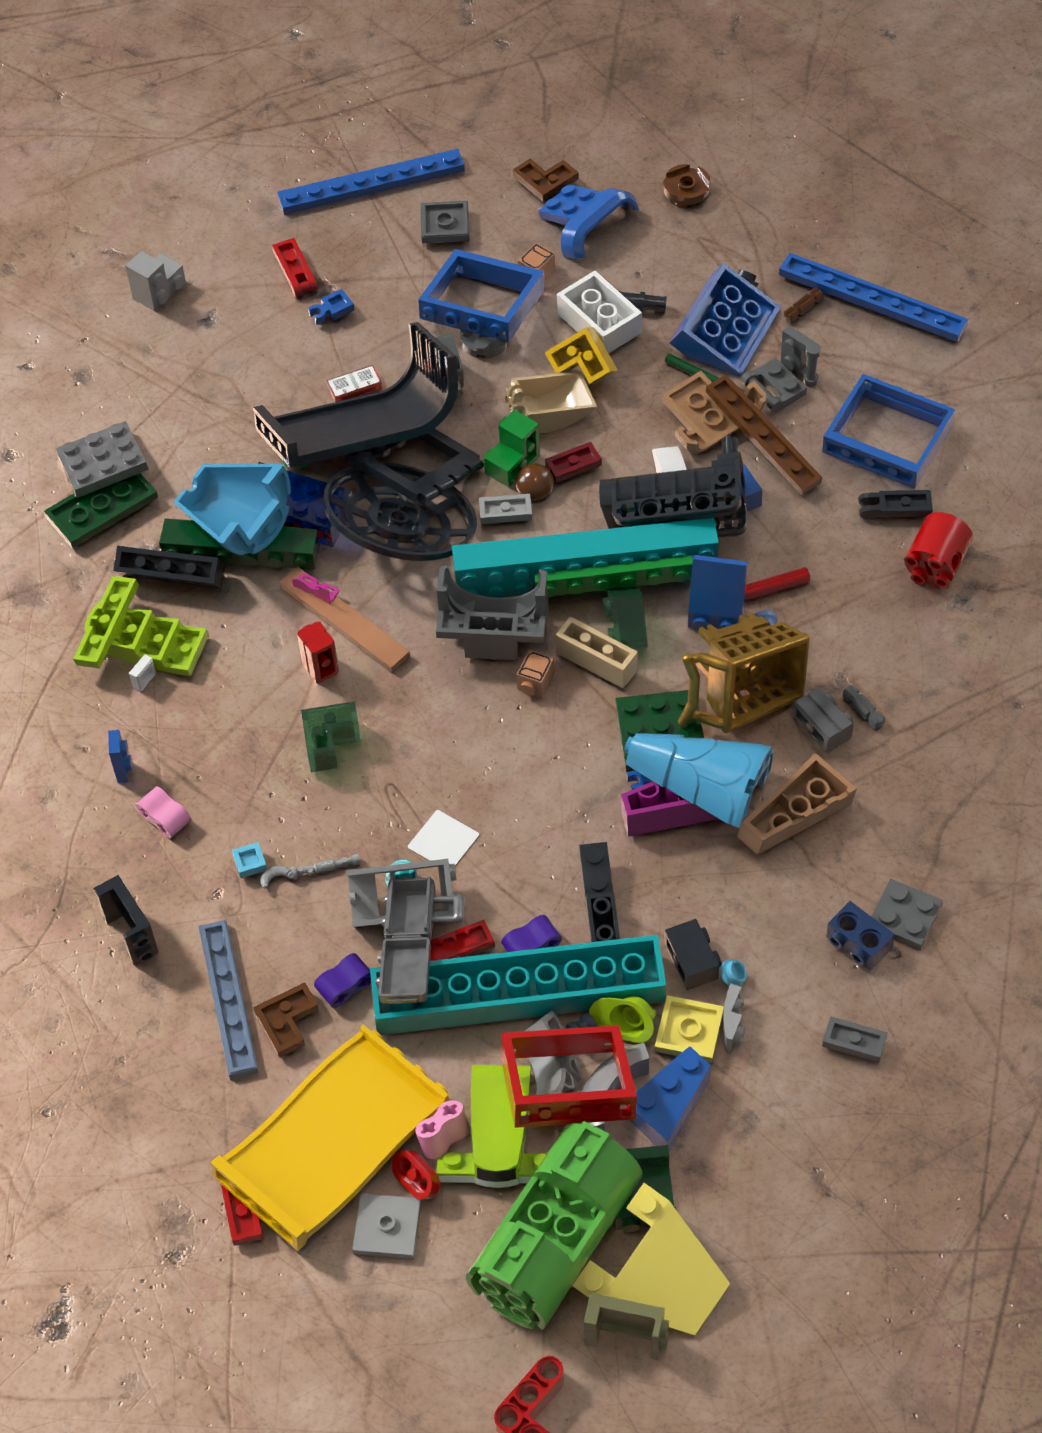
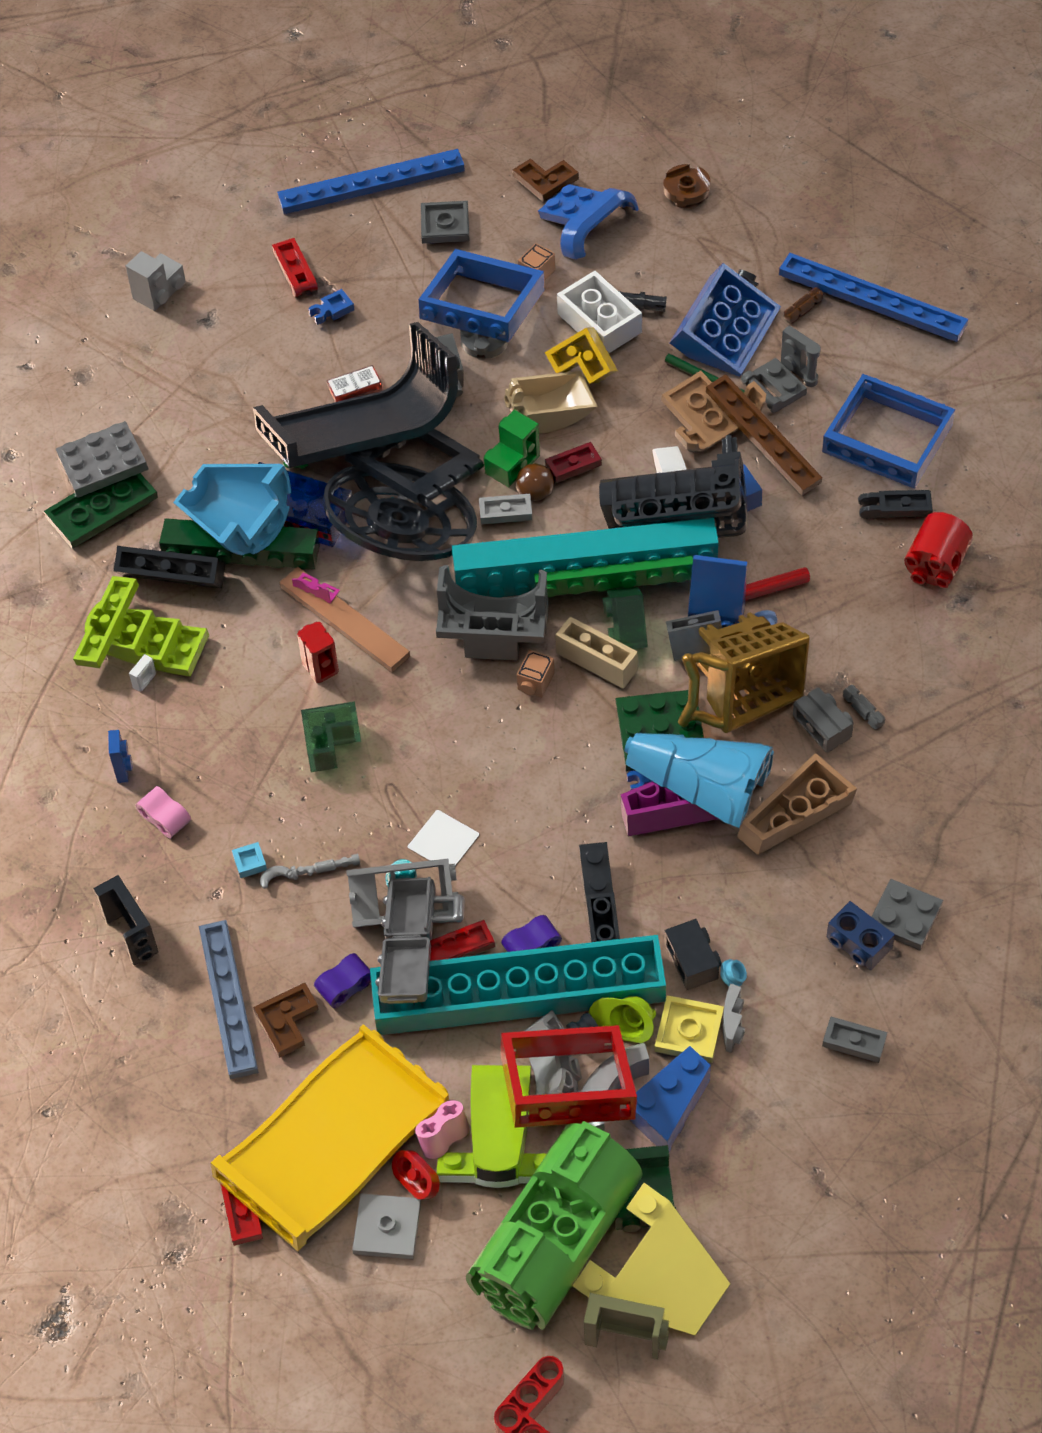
(685, 633): none -> flat silver brick

